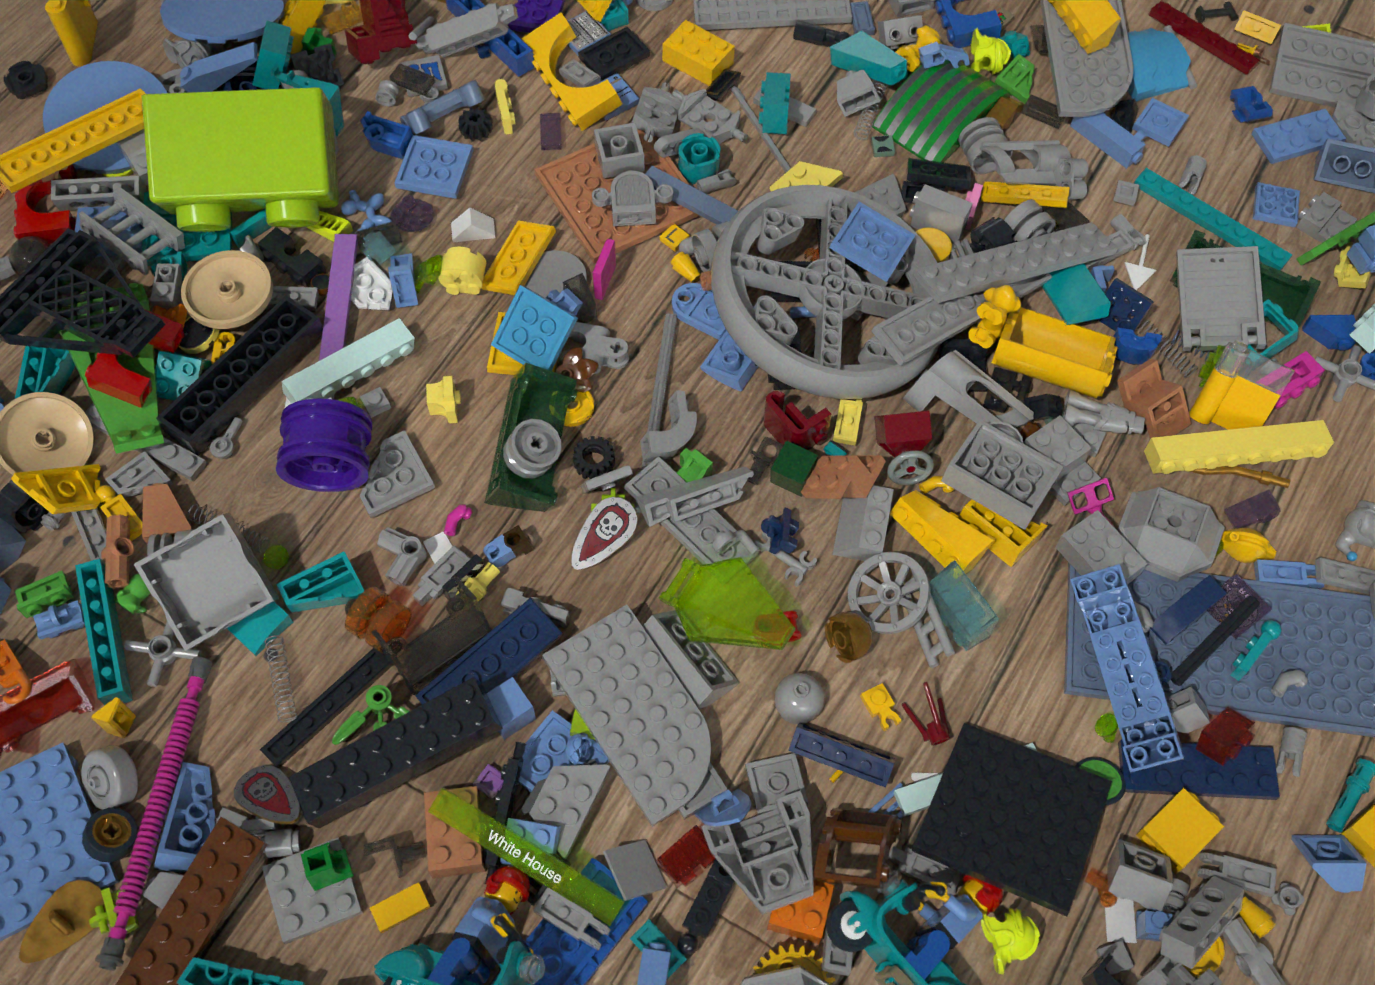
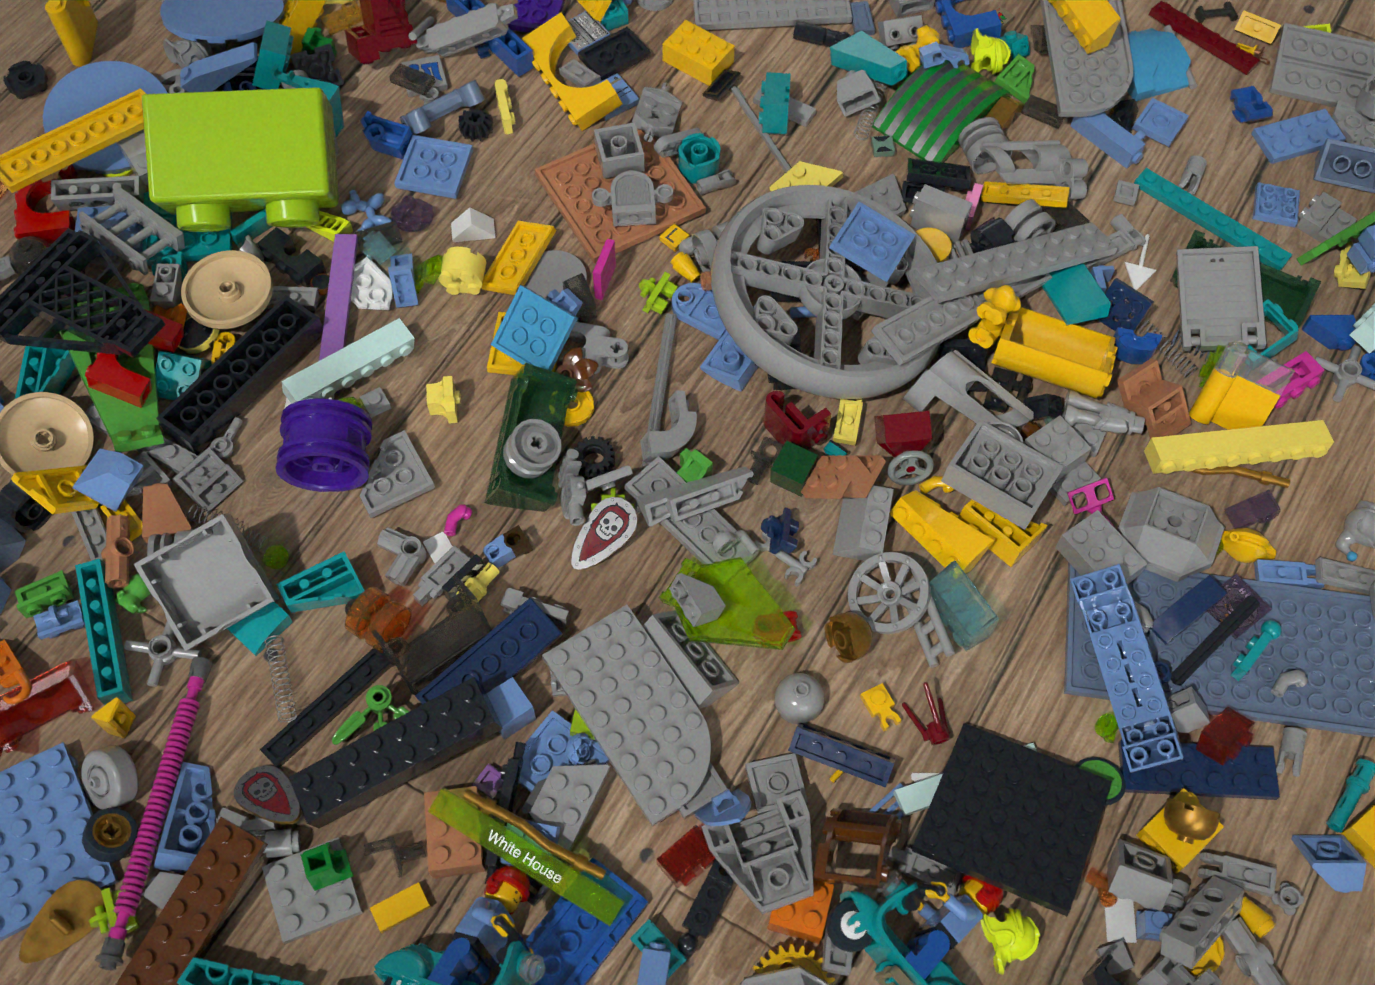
(52, 521): light grey pin -> none
(109, 478): none -> medium blue slope
(207, 480): none -> light grey slope
(387, 93): light grey wheel -> none
(489, 806): none -> pearl gold bar
(550, 131): clear purple tile -> none
(569, 917): light grey hinge -> none
(573, 488): none -> light grey torso
(634, 870): light grey piece -> none
(655, 302): none -> lime hips
(692, 198): sand blue tile -> none
(697, 599): none -> light grey slope
(698, 107): light grey plate -> none
(1190, 821): none -> pearl gold cylinder

